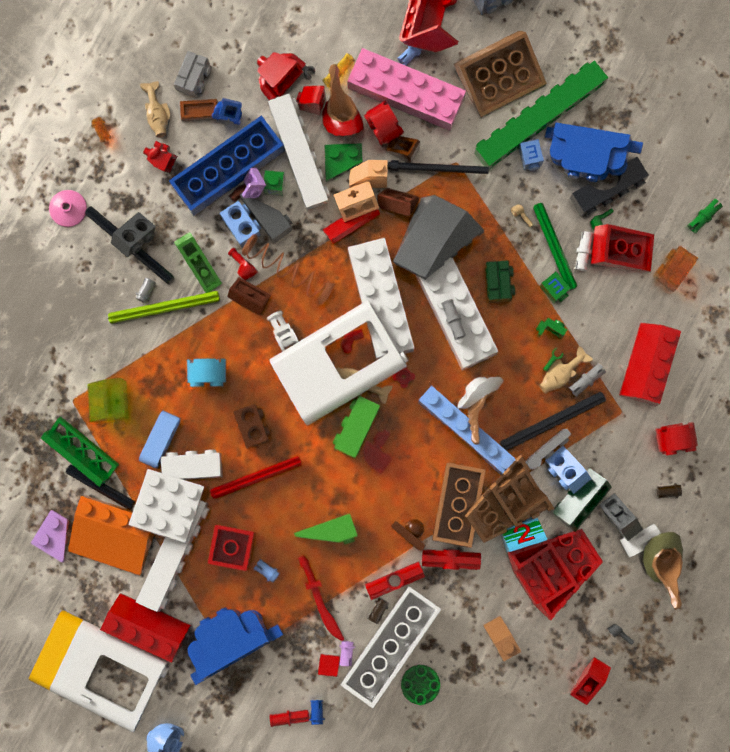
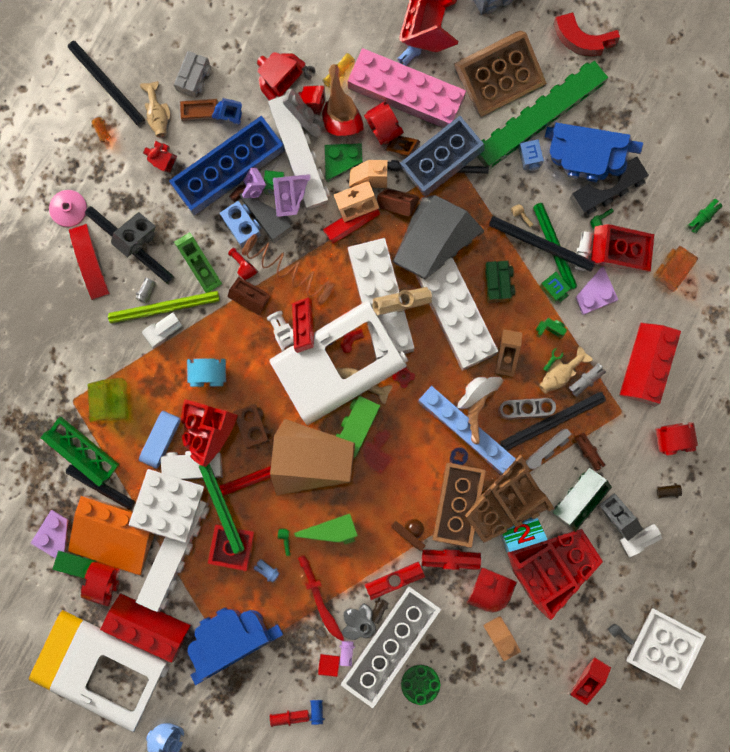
(71, 564): none -> green tile
(88, 262): none -> red slope
(100, 583): none -> red brick
(106, 83): none -> black axle
(157, 333): none -> white piece
(205, 430): none -> red brick
(222, 509): none -> green axle
(284, 535): none -> green hand
(289, 193): none -> lavender wing
(303, 113): none -> light grey hinge
(303, 325): none -> red tile
(309, 459): none -> medium nougat wedge
(356, 621): none -> dark grey plate
(392, 302): none -> tan piece
(442, 156): none -> sand blue brick
(453, 319): light grey pin -> none
(460, 451): none -> clear blue bush
(491, 591): none -> red brick
(508, 353): none -> medium nougat slope
(535, 404): none -> light grey beam
(542, 243): none -> black axle
(568, 469): light blue brick -> none
(579, 41): none -> red arch
(589, 451): none -> copper pin
(596, 293): none -> lavender wing
(664, 563): hat -> none
(666, 648): none -> white plate

